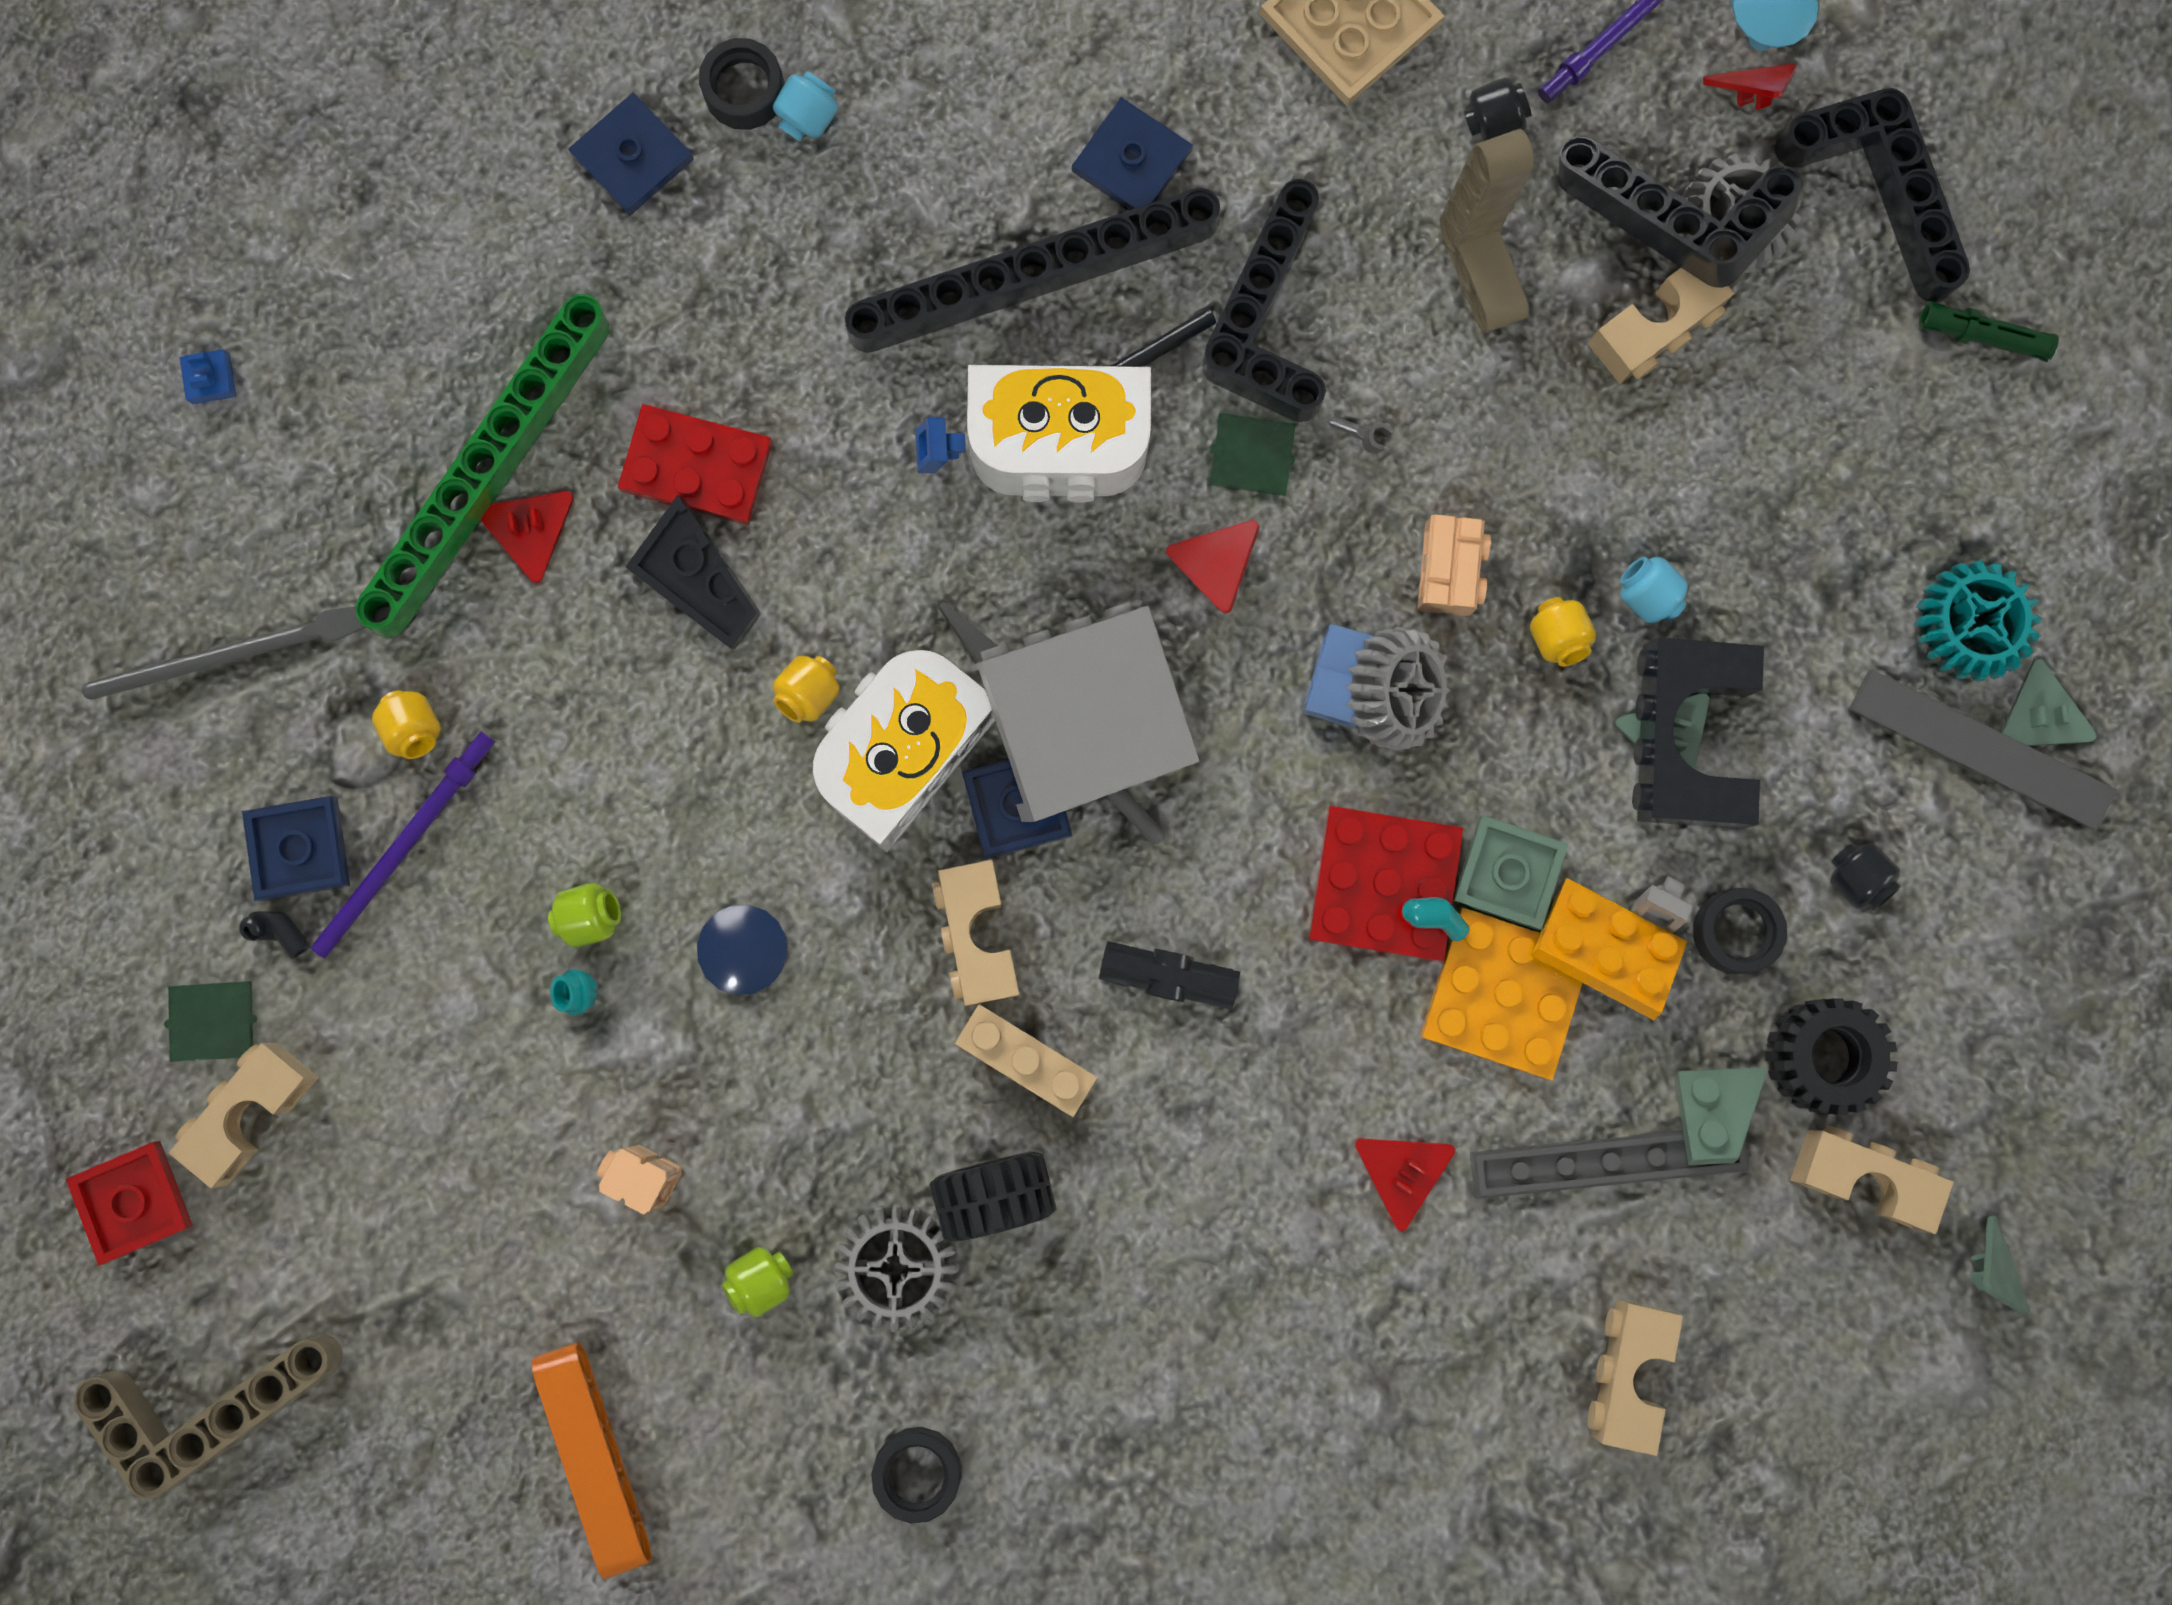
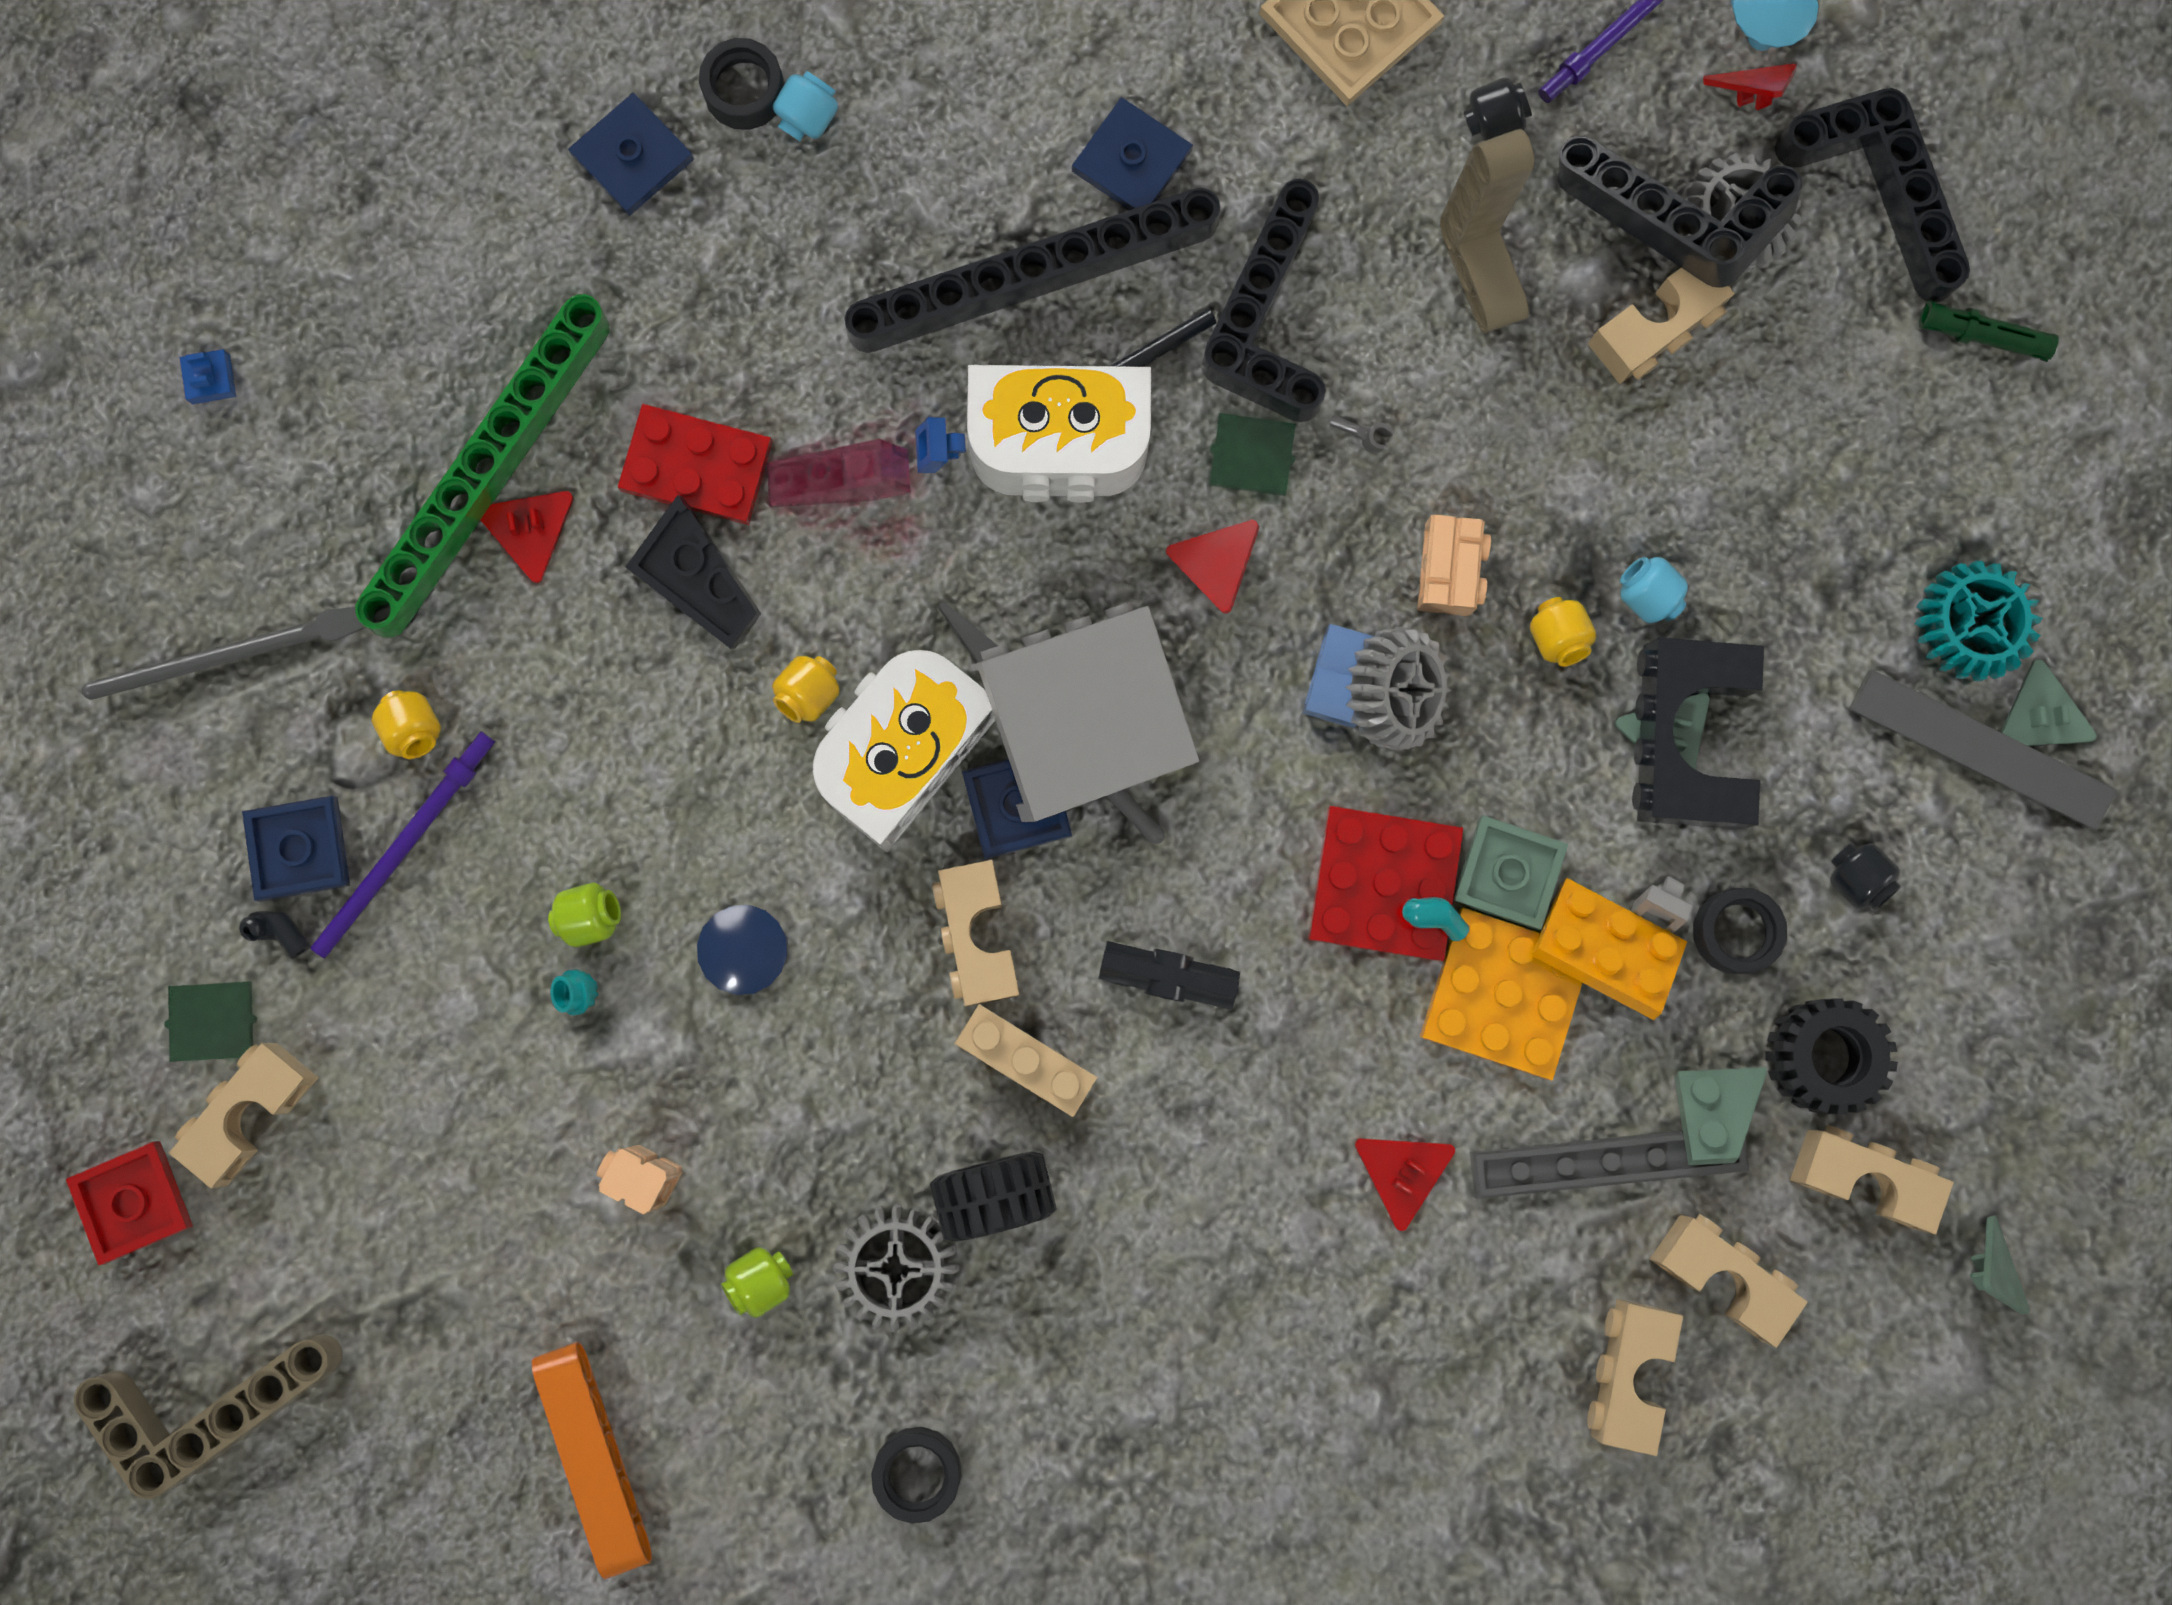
(840, 475): none -> clear pink slope
(1763, 1301): none -> tan arch

